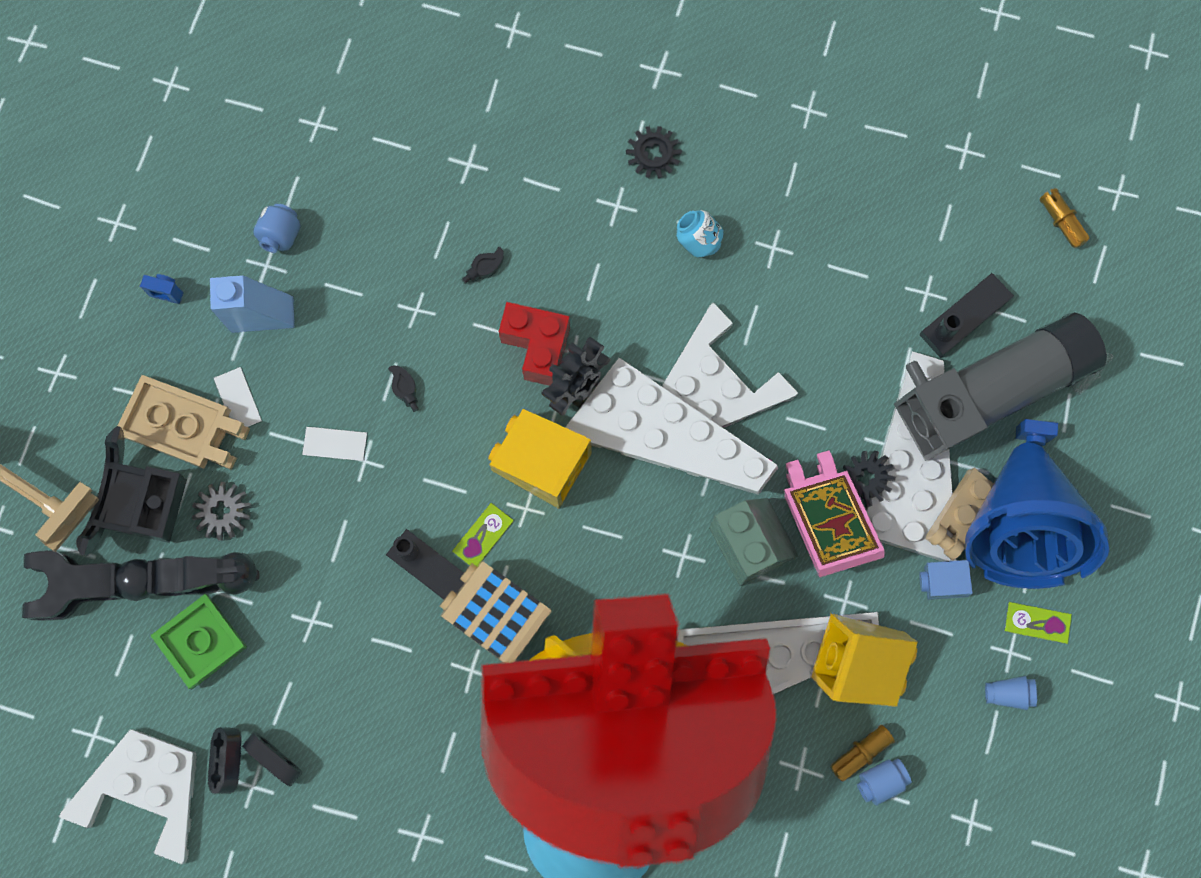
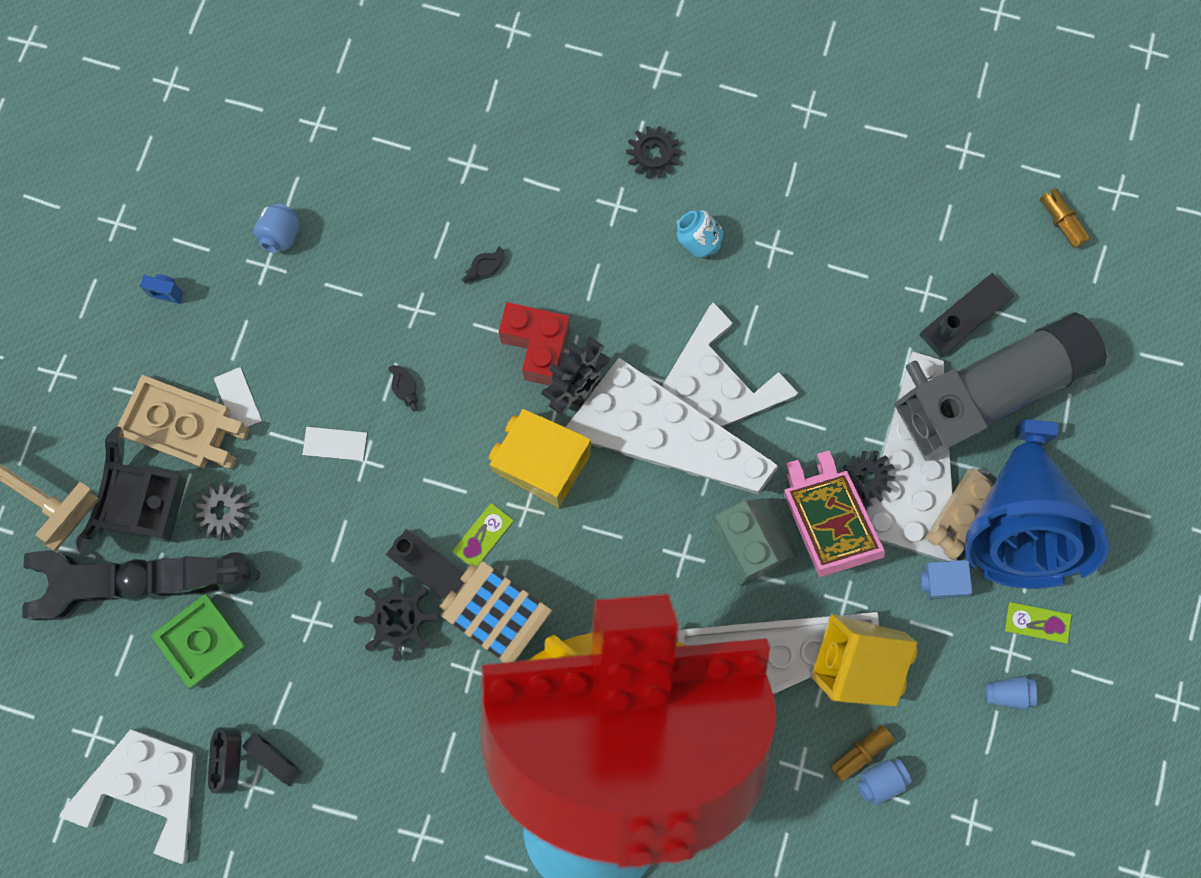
(250, 305): light blue slope -> none
(385, 631): none -> black gear

